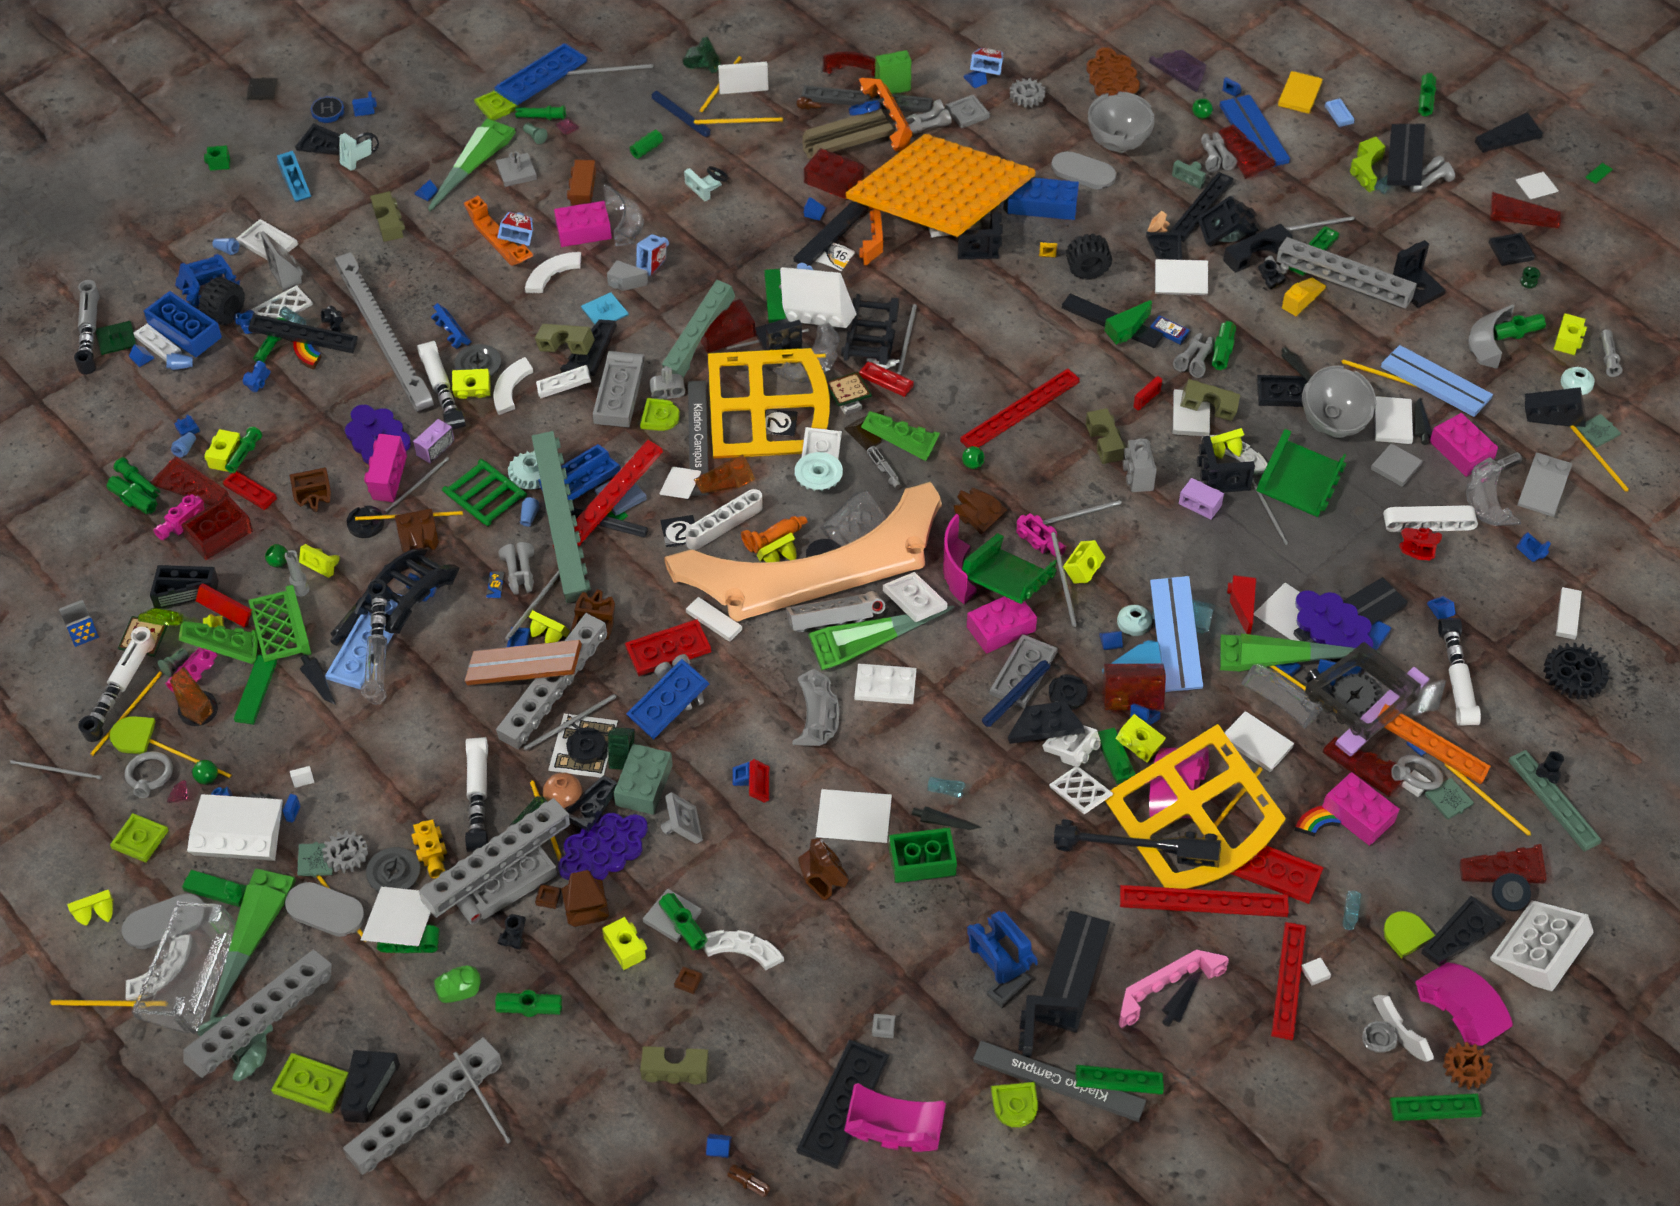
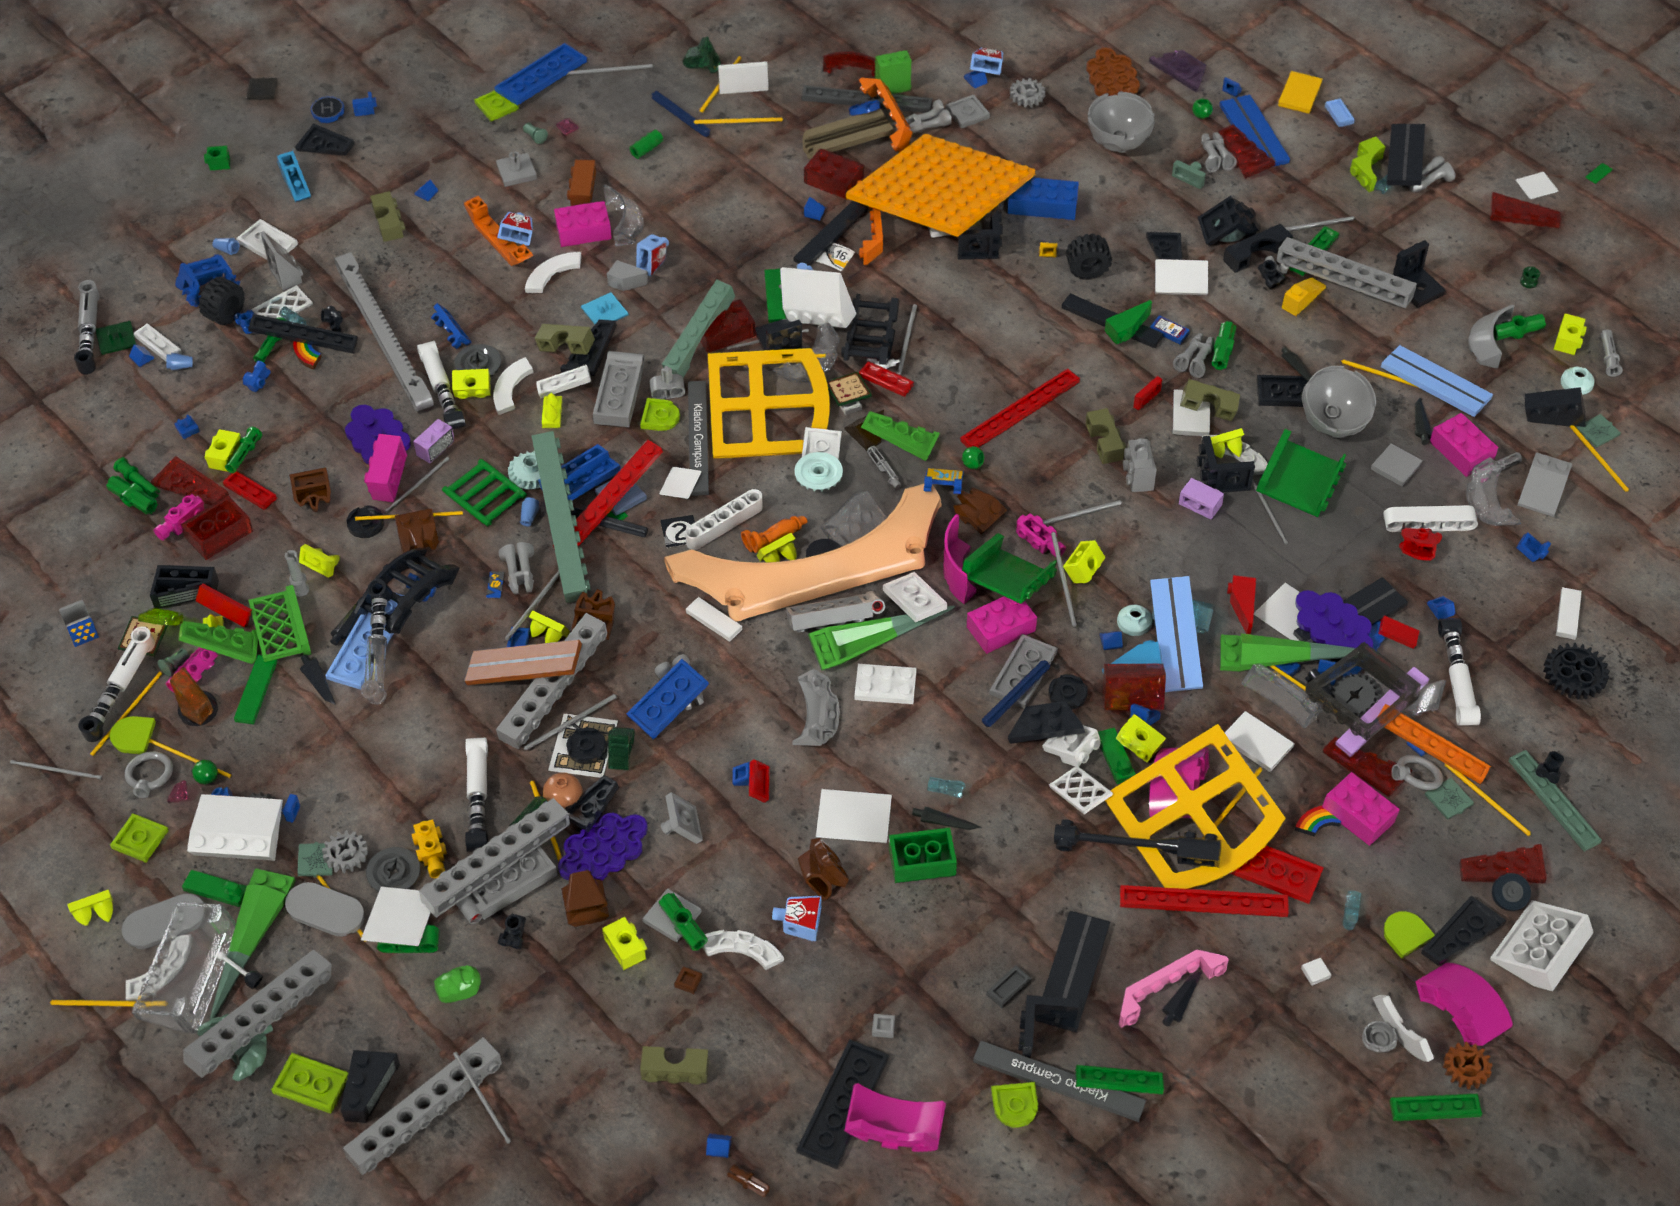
(183, 324): blue brick -> none
(183, 445): medium blue cone -> none
(251, 978): none -> hinge
(276, 555): green piece -> none
(302, 776): white tile -> none
(352, 150): light aqua piece -> none
(483, 144): bright green plate -> none
(516, 1003): green piece -> none
(548, 112): green pin -> none
(548, 896): reddish brown tile -> none
(552, 411): none -> neon yellow tile
(643, 779): sand green brick -> none
(666, 645): red plate -> none
(703, 186): light aqua piece -> none
(727, 476): clear orange slope -> none
(780, 422): sticker -> none
(800, 916): none -> torso
(807, 103): reddish brown bar -> none
(943, 477): none -> flag
(994, 954): blue animal -> none
(1083, 170): light grey tile -> none
(1159, 223): light nougat tile -> none
(1203, 203): black tile -> none
(1288, 981): red tile -> none
(1393, 420): white tile -> none
(1398, 632): none -> red tile
(1416, 791): white tile -> none
(1427, 94): green piece -> none
(1510, 133): black wing -> none
(1511, 249): black tile -> none

